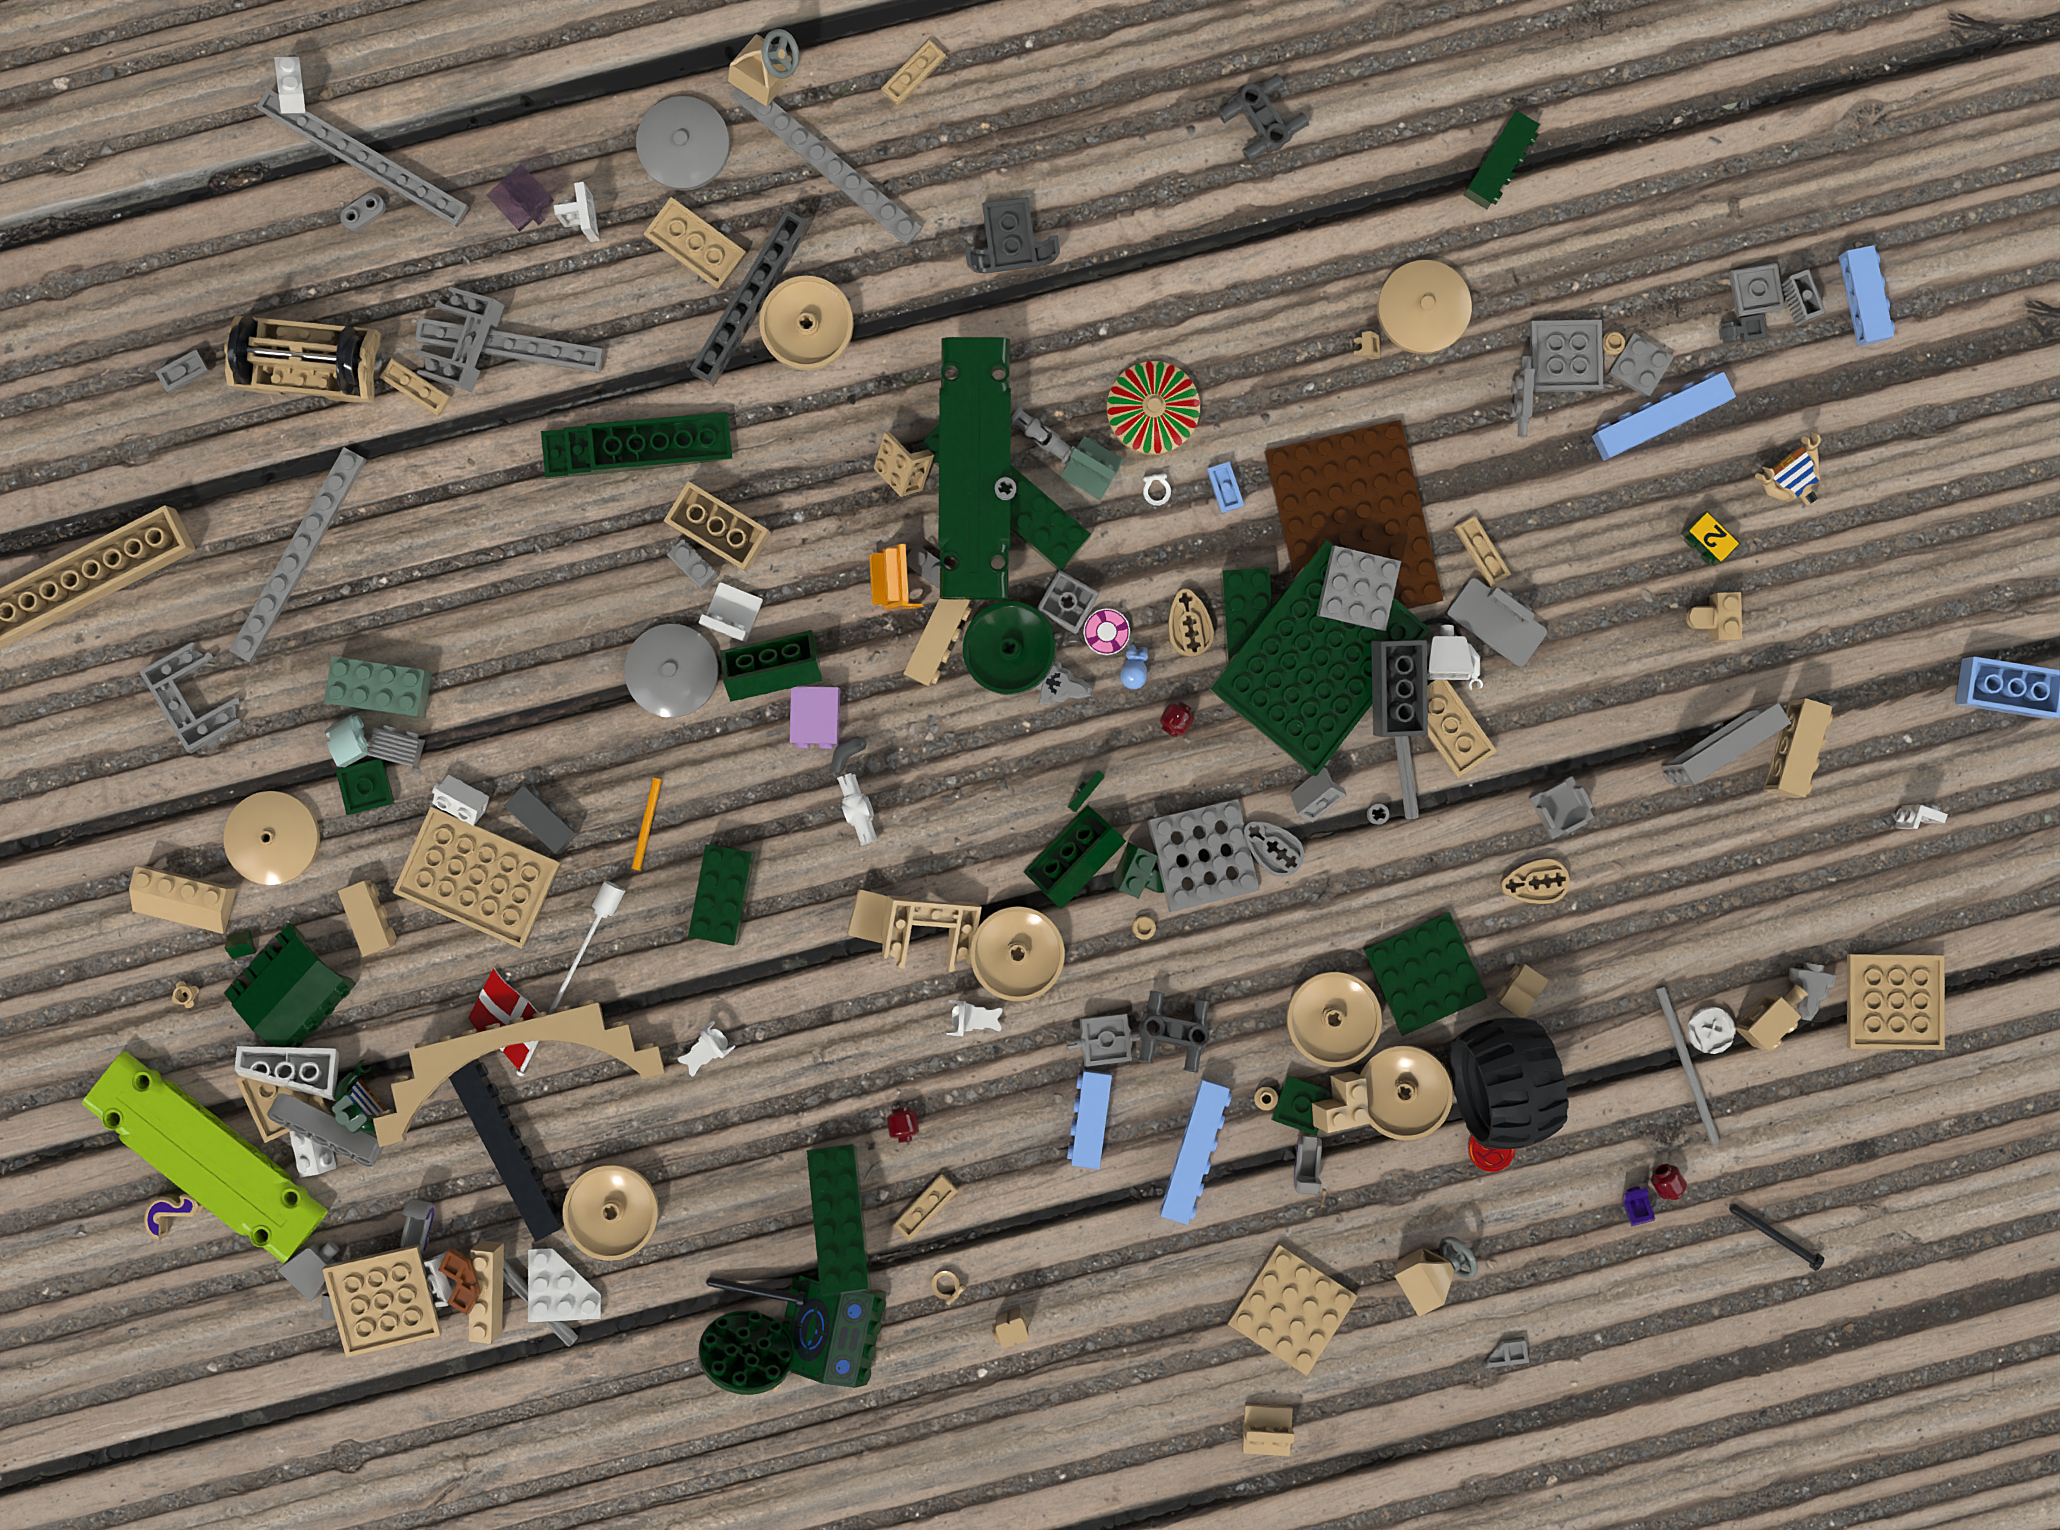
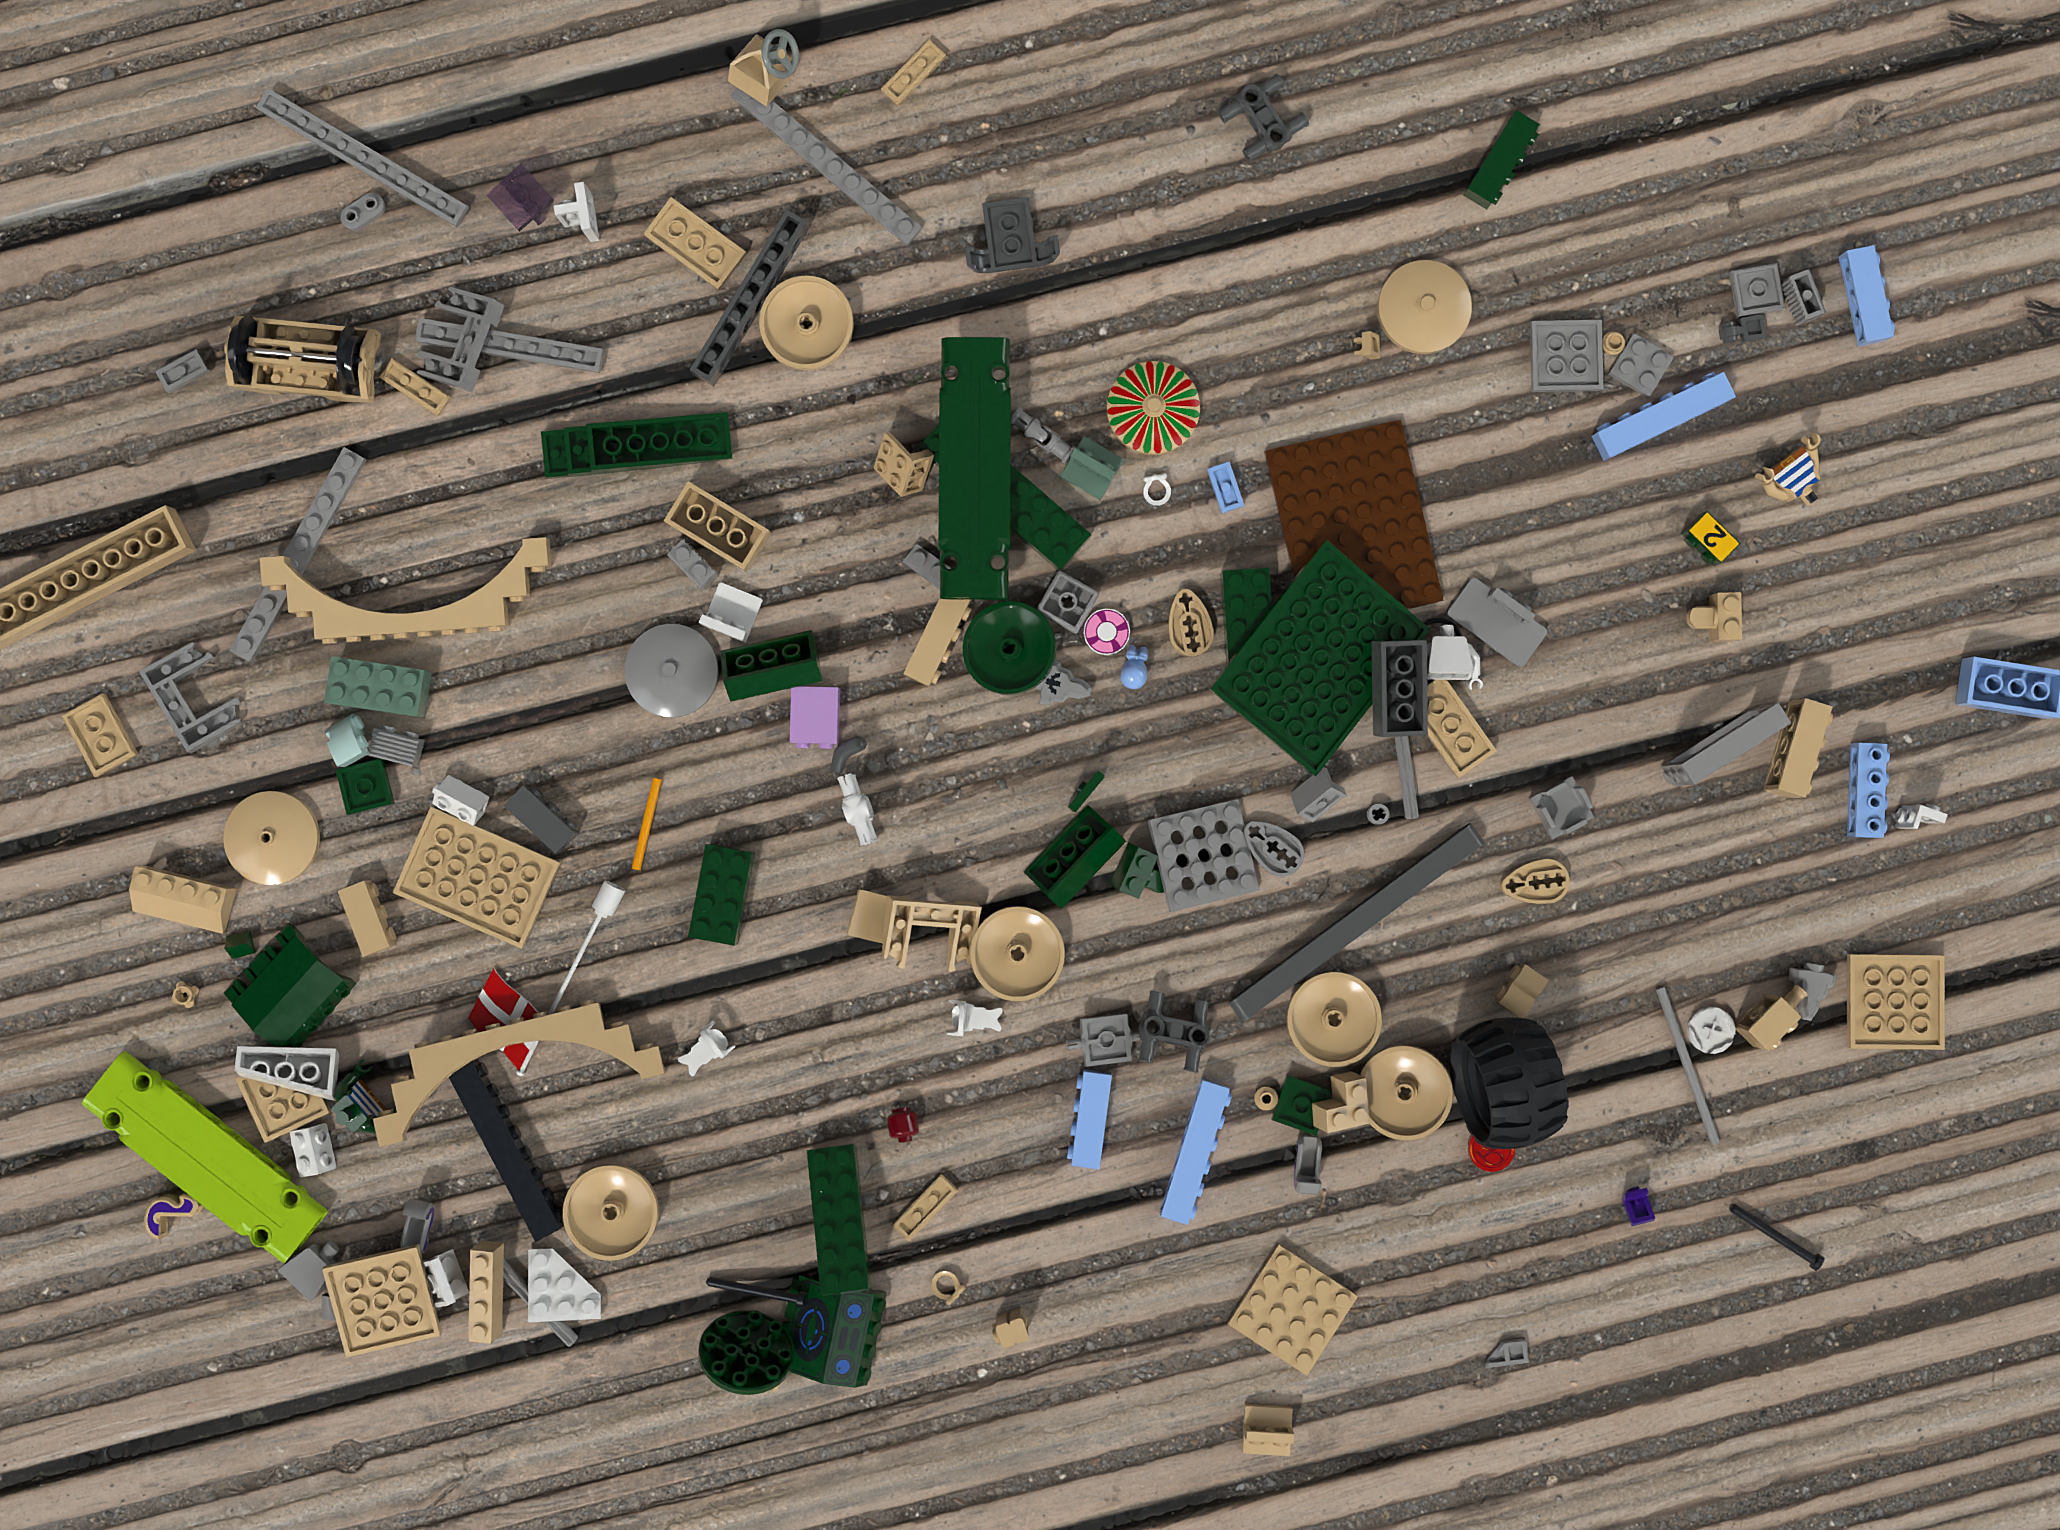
(99, 735): none -> tan tile
(289, 84): white brick -> none
(324, 1130): light grey beam -> none
(467, 1288): dark orange tile -> none
(479, 610): none -> tan arch
(683, 143): light grey dish -> none
(889, 578): light orange piece -> none
(1007, 481): light grey bush -> none
(1143, 927): tan tile -> none
(1176, 719): dark red head -> none
(1356, 922): none -> dark grey beam
(1358, 588): light grey plate -> none
(1425, 973): dark green plate -> none
(1428, 1276): tan piece -> none
(1482, 551): tan tile -> none
(1523, 390): light grey plate -> none
(1668, 1182): dark red head -> none
(1867, 790): none -> light blue brick

